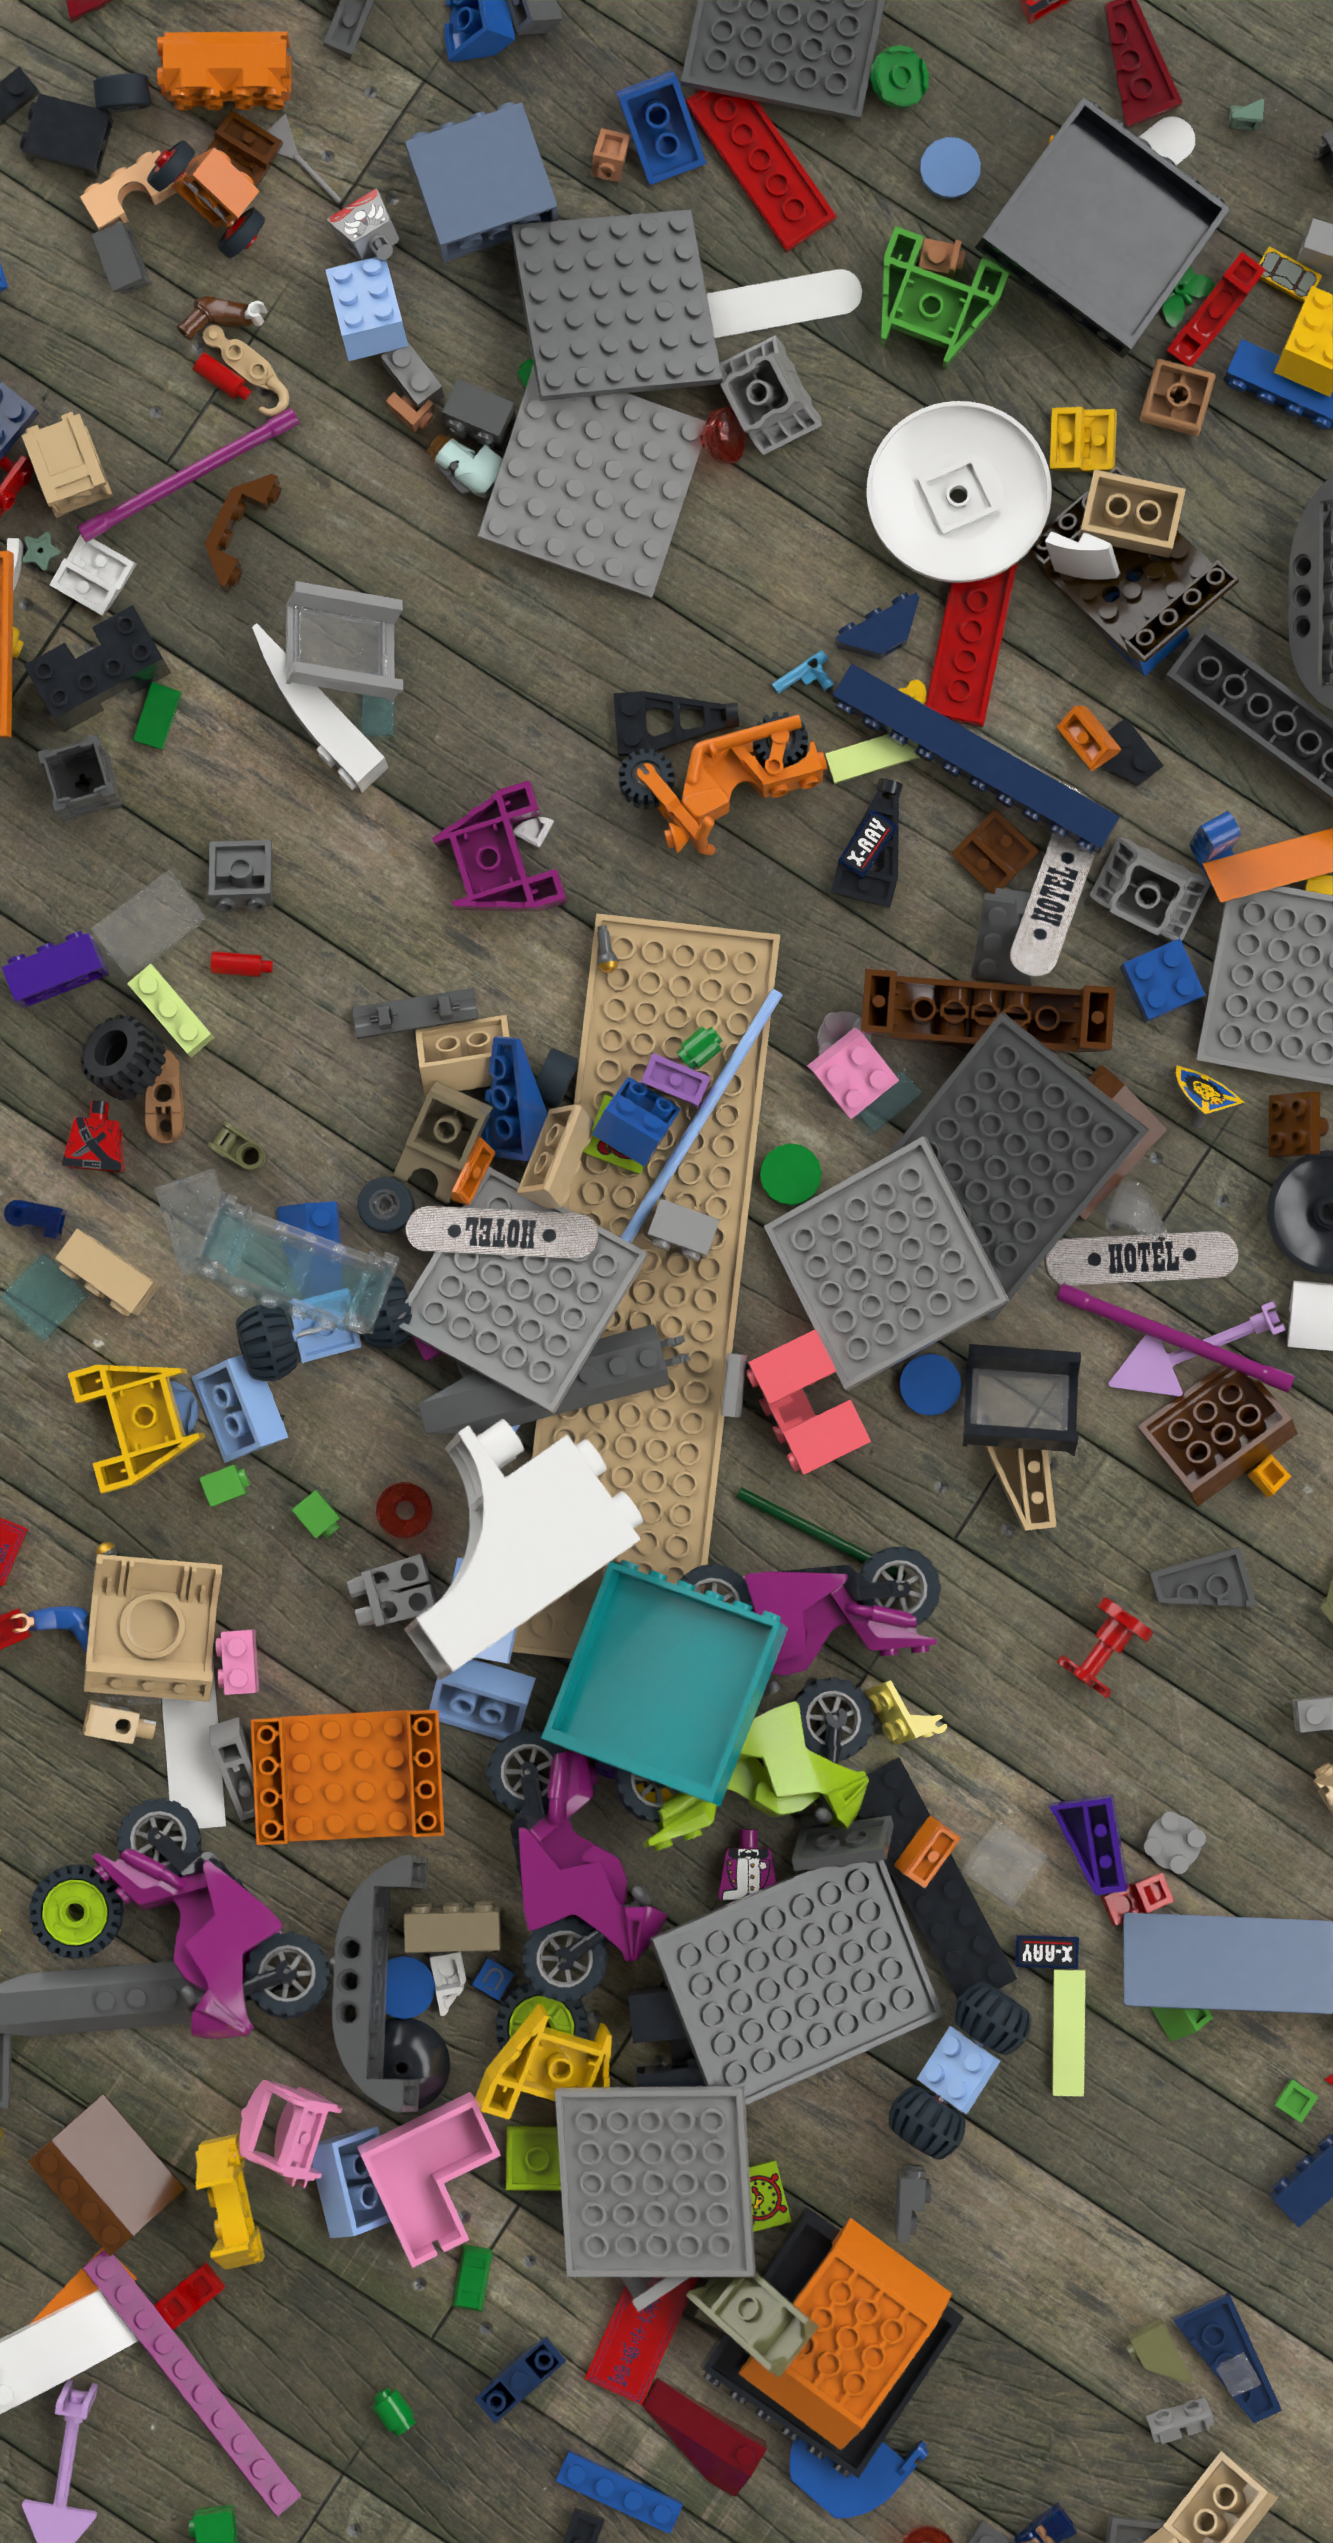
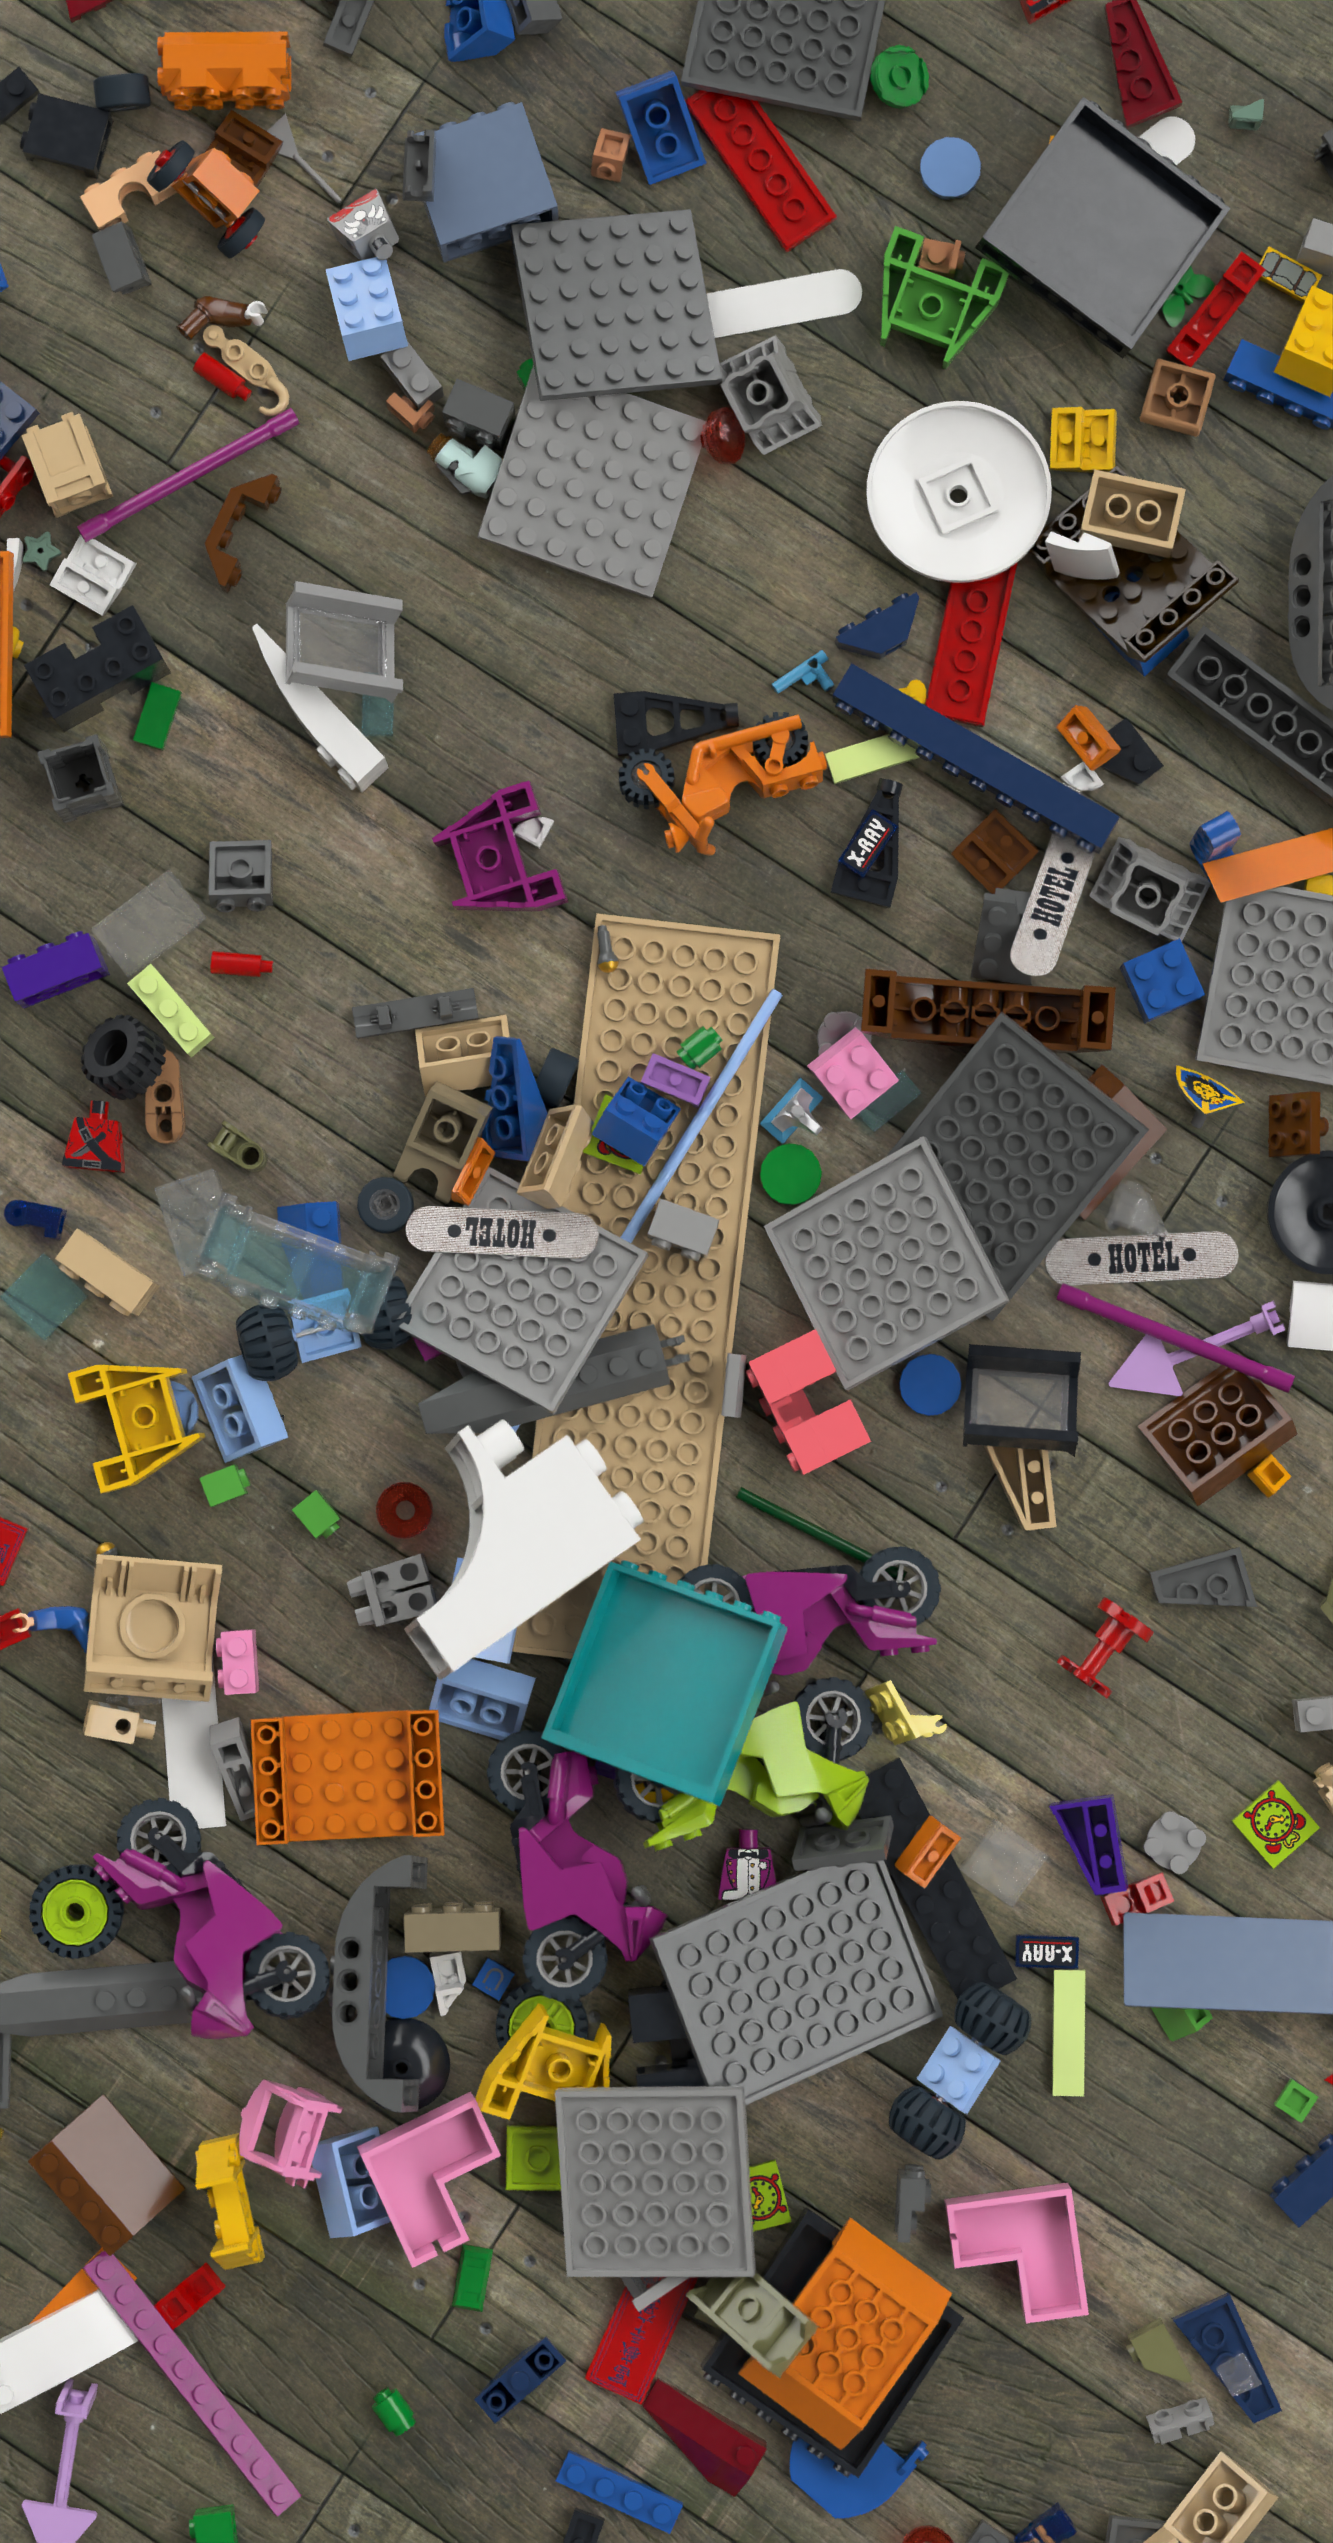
(419, 166): none -> dark grey hinge
(793, 1112): none -> piece
(1035, 2230): none -> bright pink piece
(1082, 778): none -> white tile
(1275, 1824): none -> lime tile

